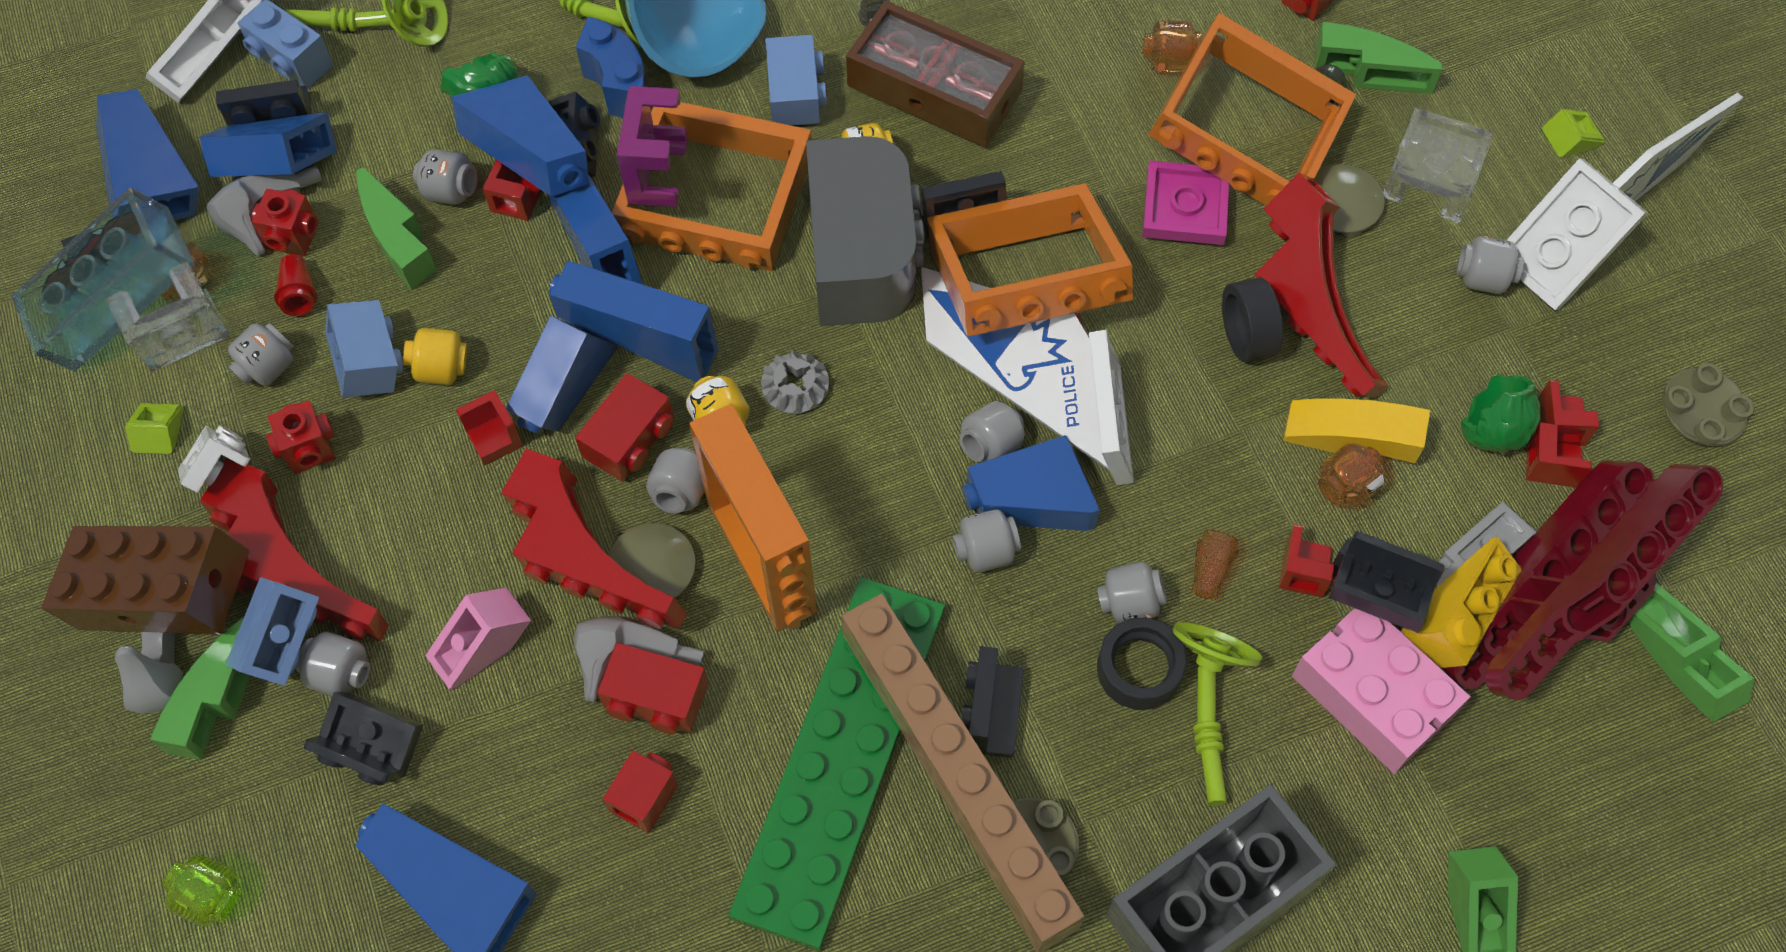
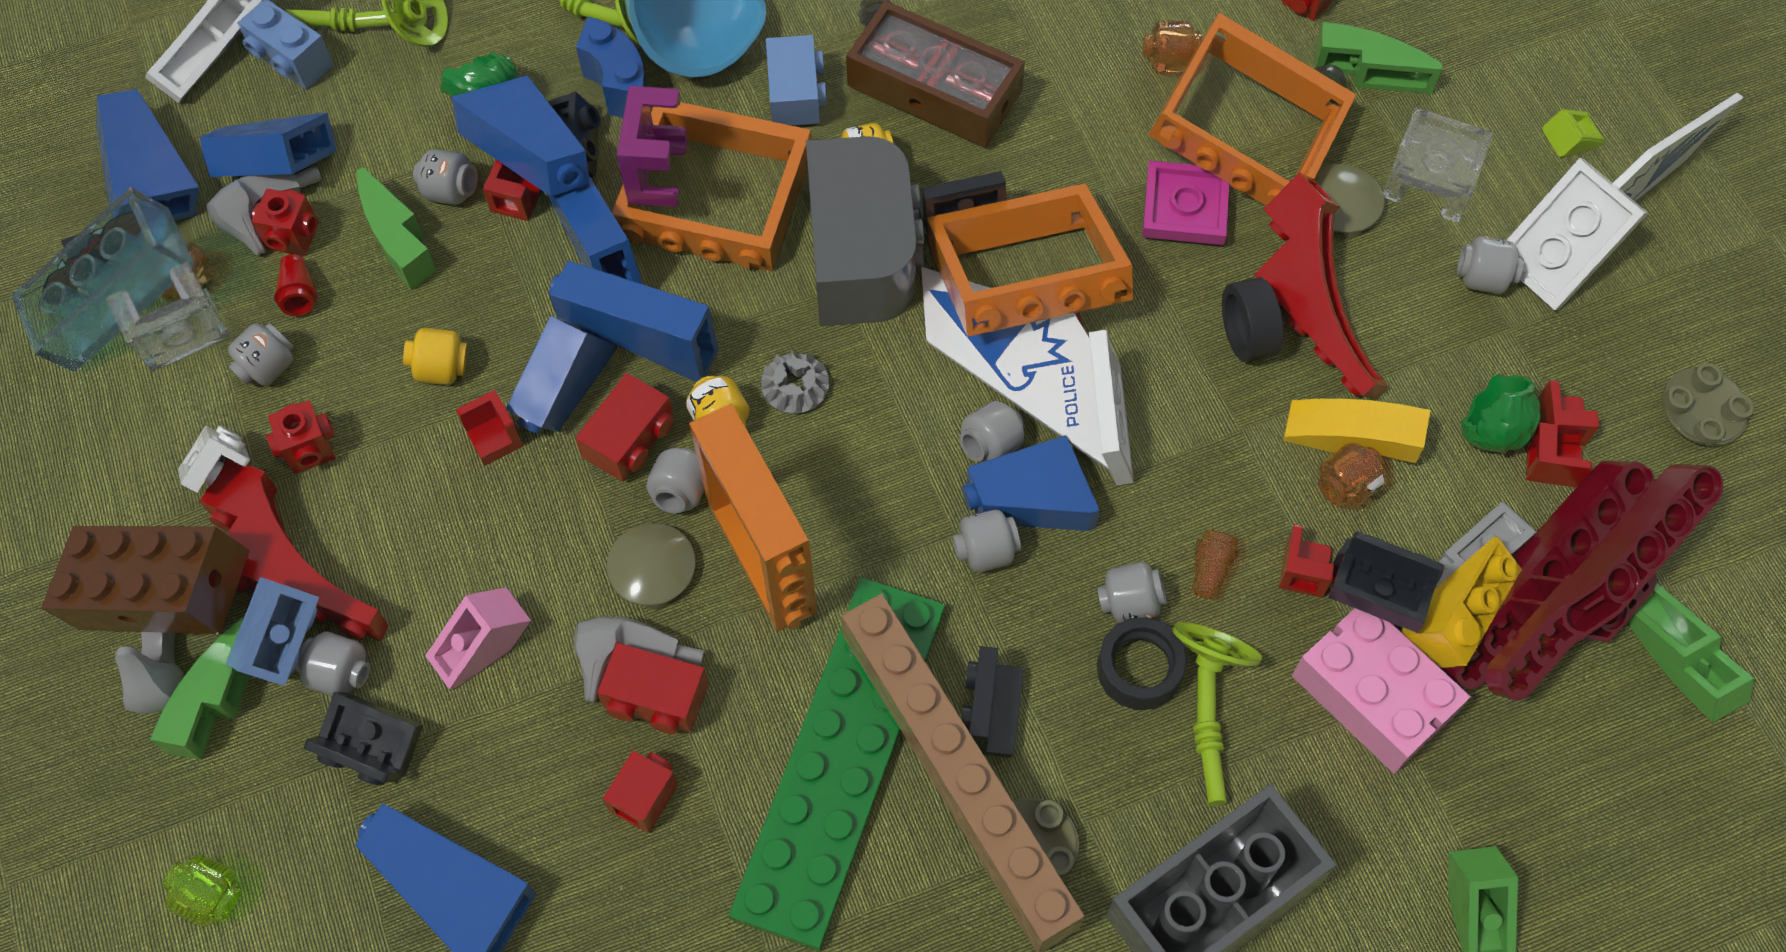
(154, 428): lime slope -> none
(263, 102): black bracket -> none
(362, 348): medium blue brick -> none
(564, 550): red arch -> none

